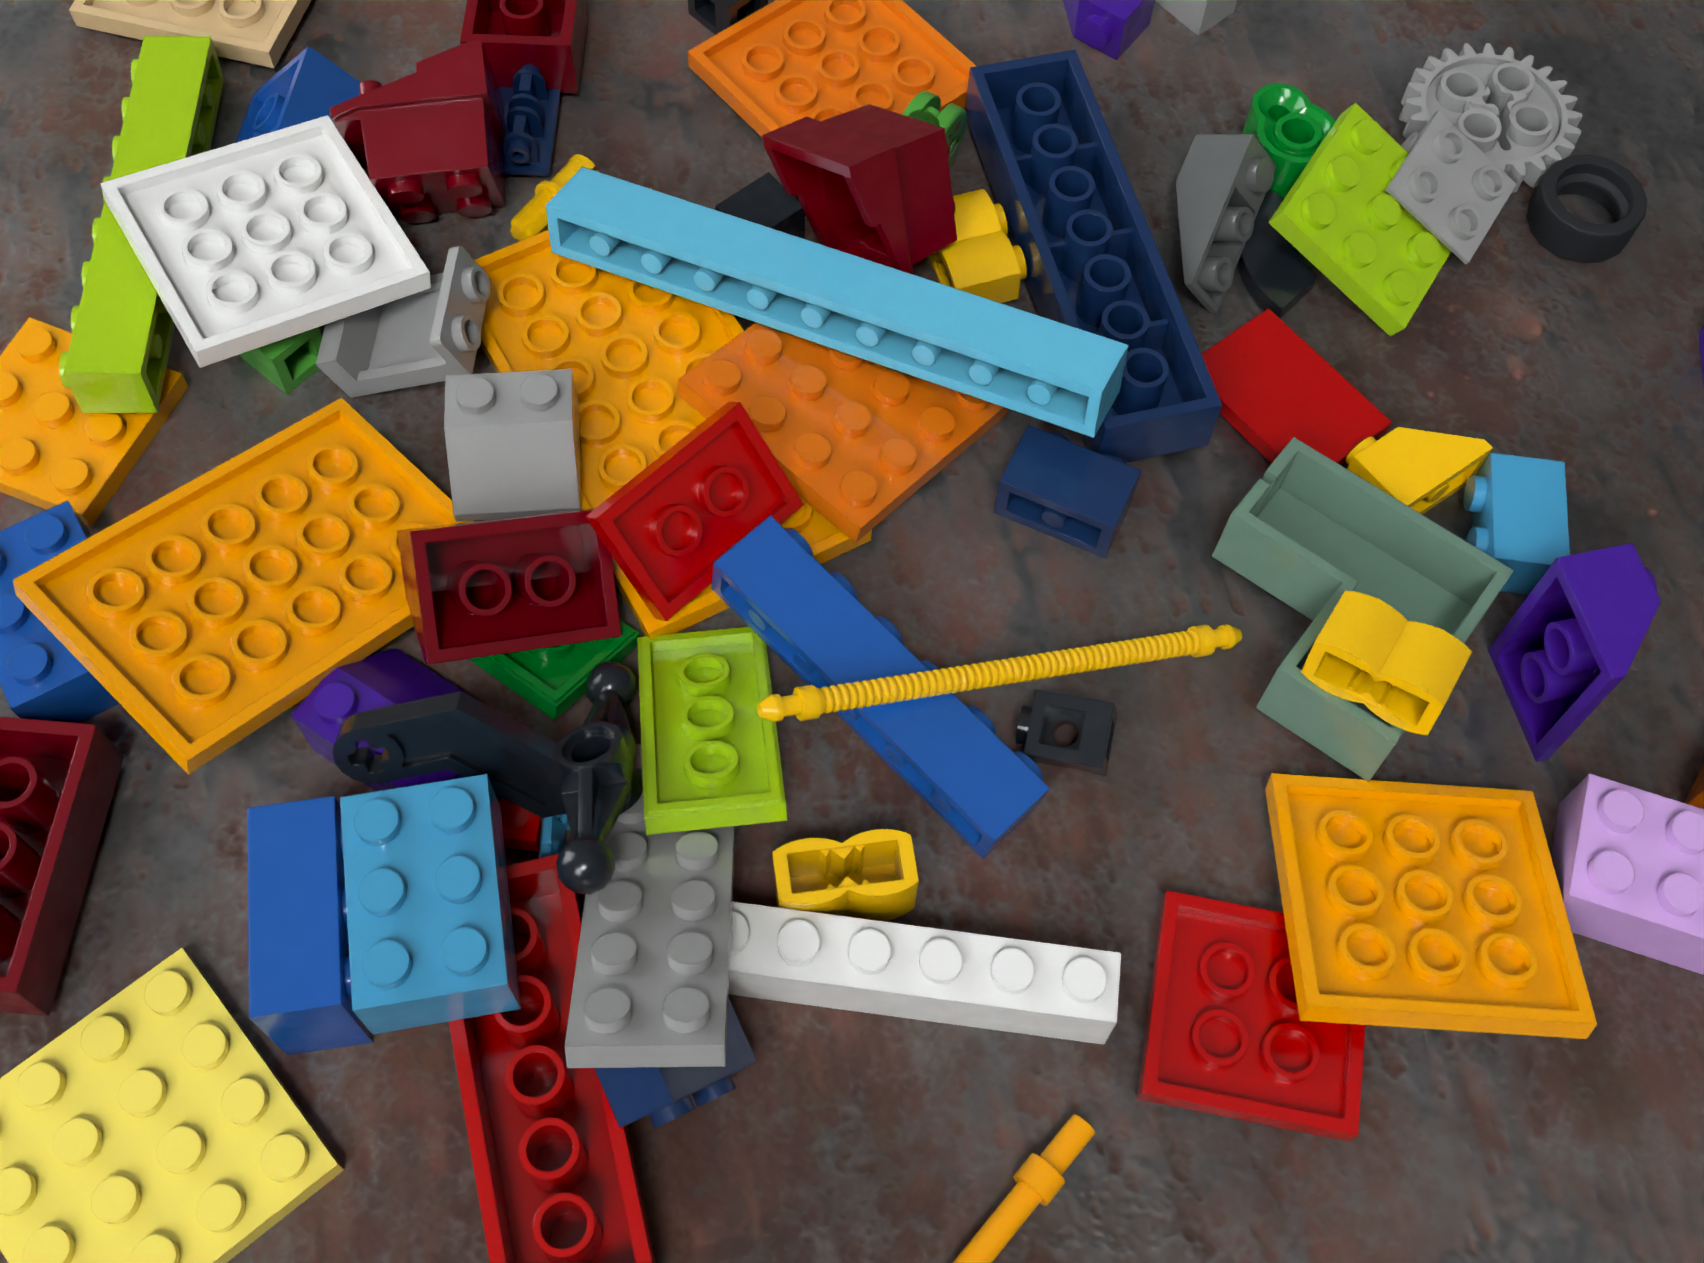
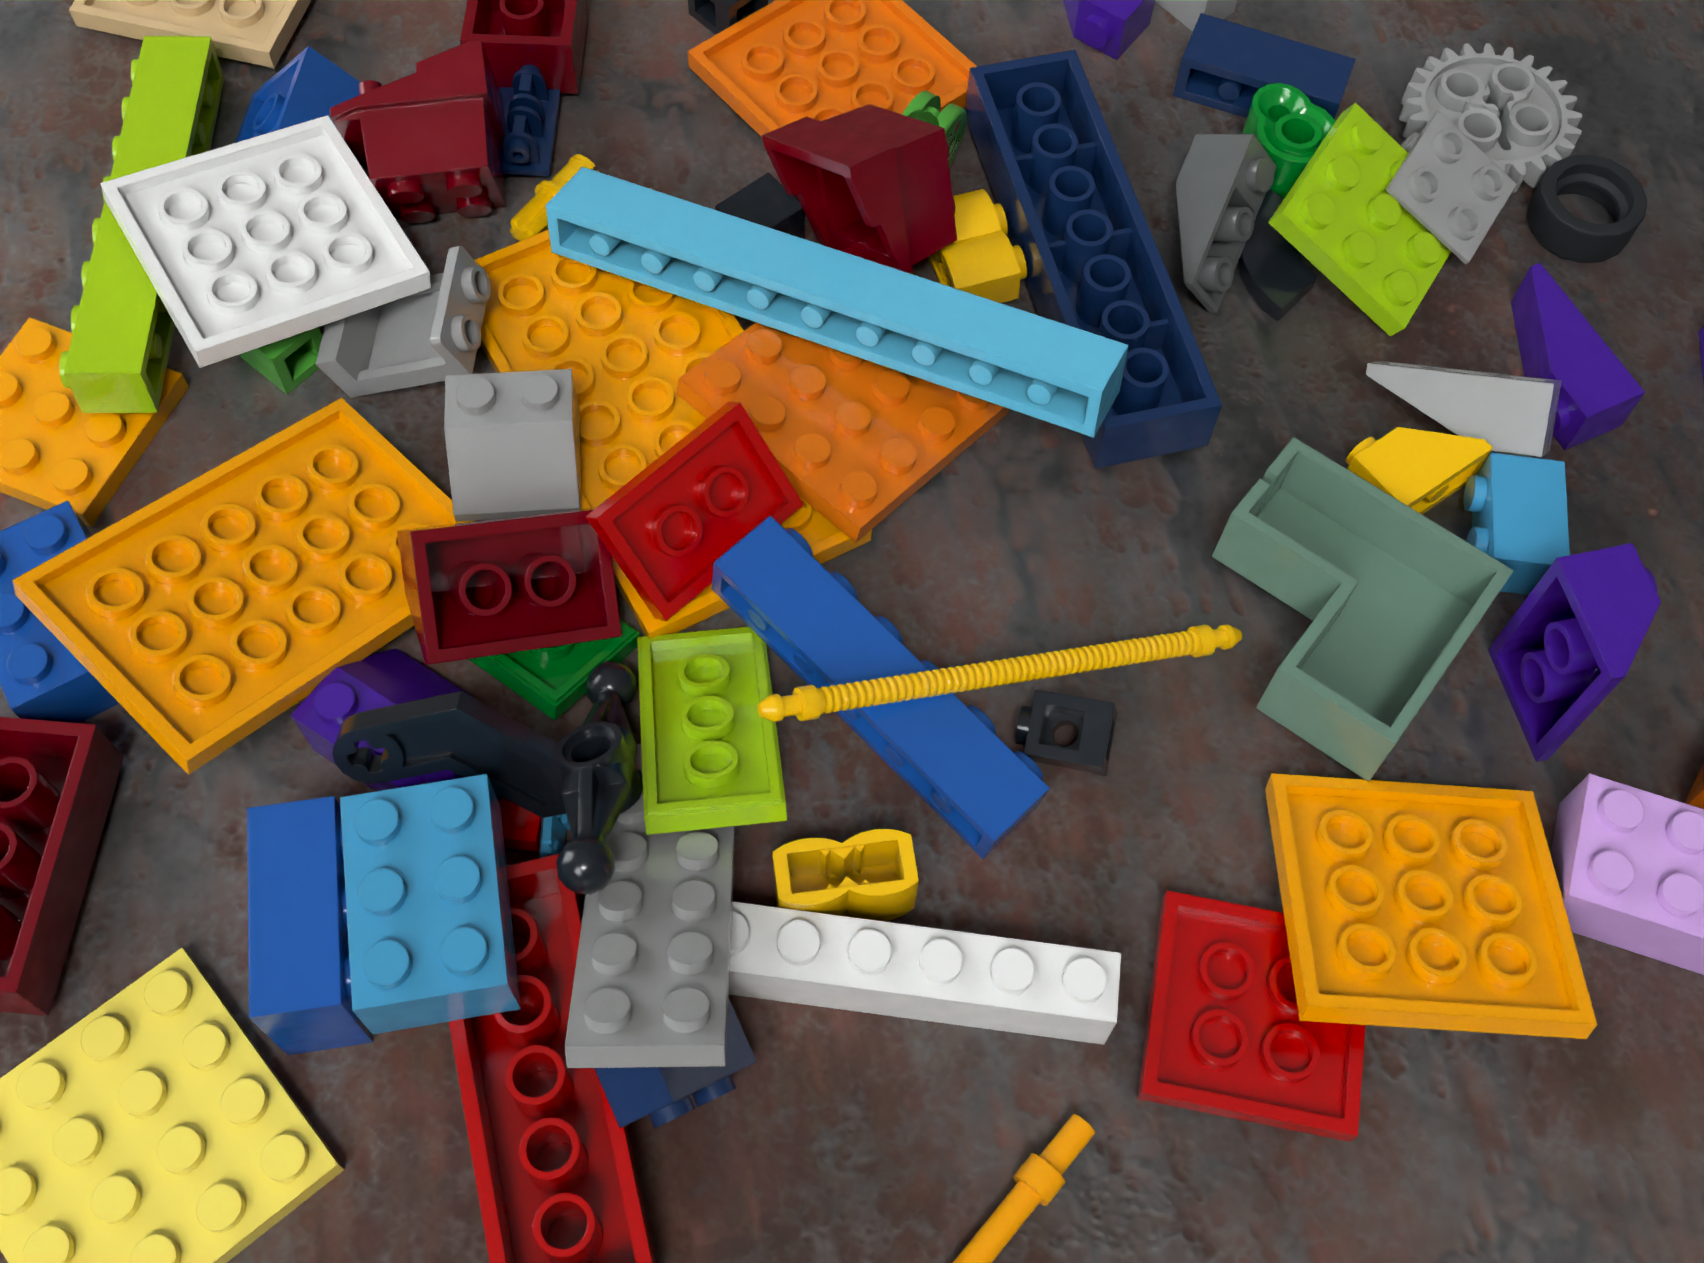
(1066, 490): dark blue brick -> none
(1232, 62): none -> dark blue brick
(1284, 389): red tile -> none
(1386, 662): yellow brick -> none
(1503, 409): none -> light grey slope
(1563, 346): none -> dark purple slope

